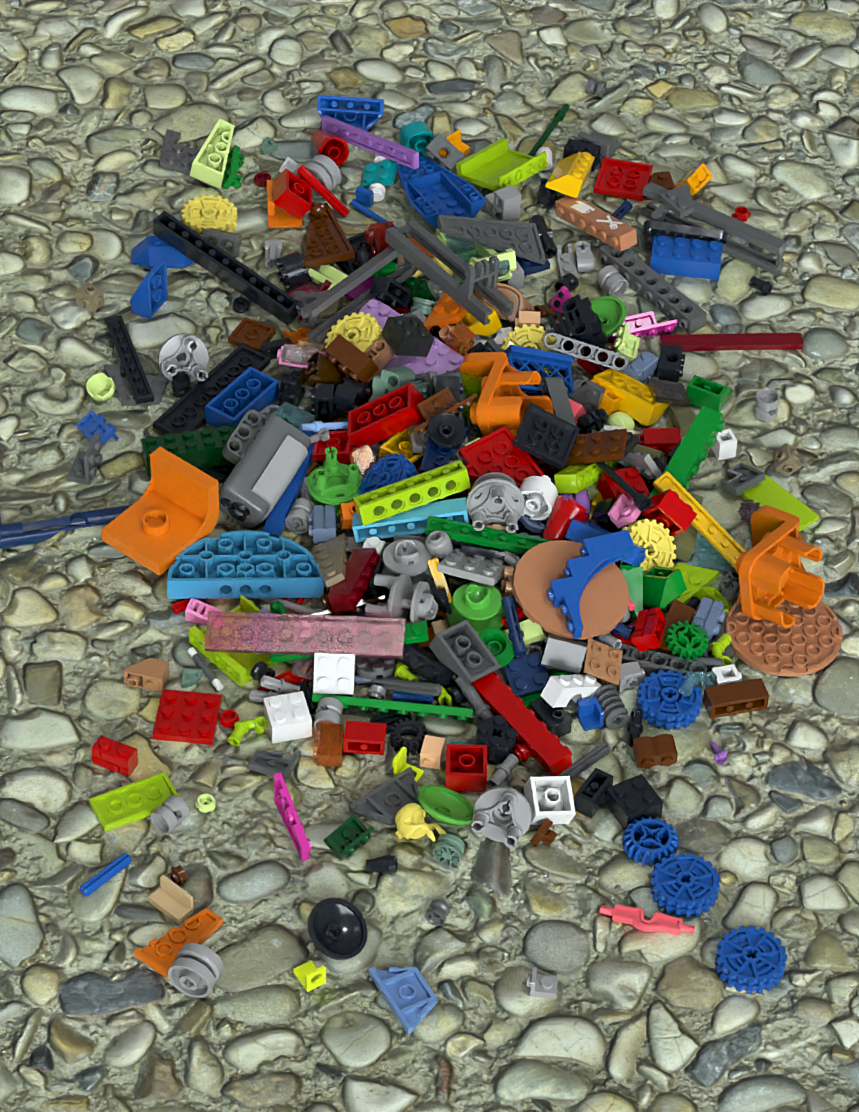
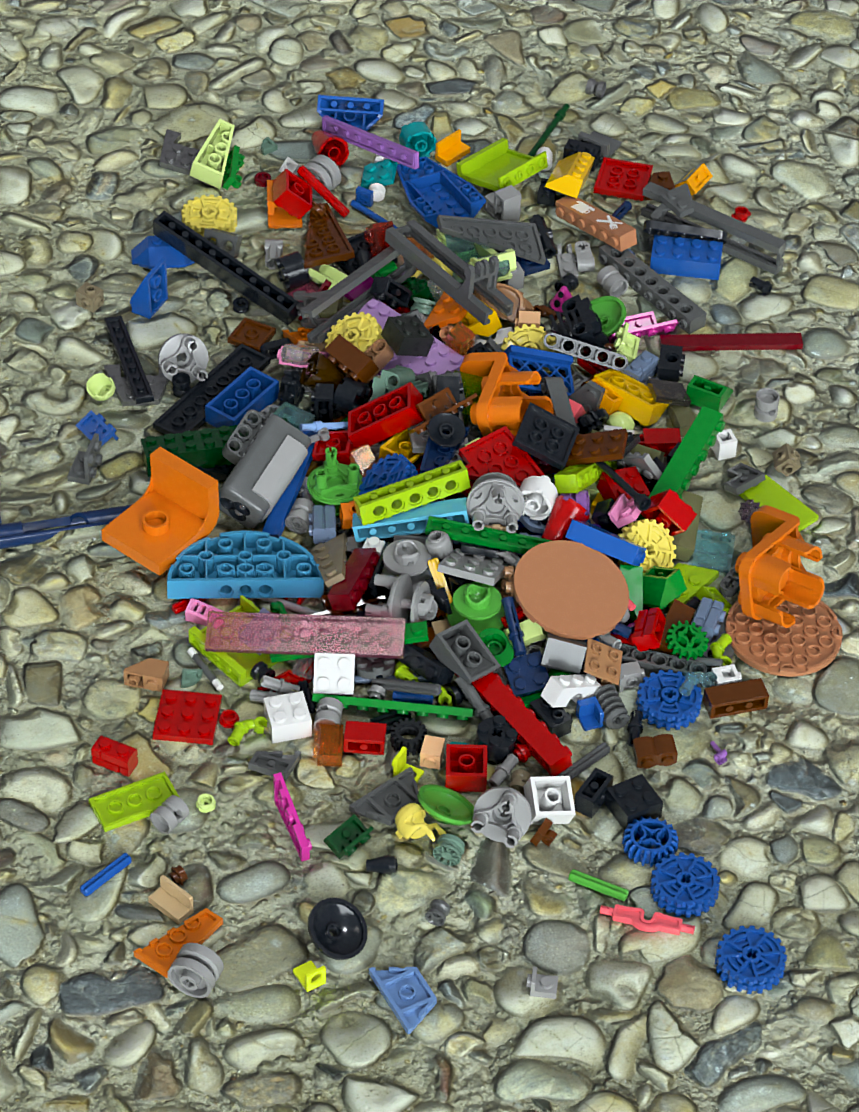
(439, 142): dark grey brick -> none
(595, 556): blue arch -> none
(598, 885): none -> bright green axle
(703, 522): yellow tile -> none

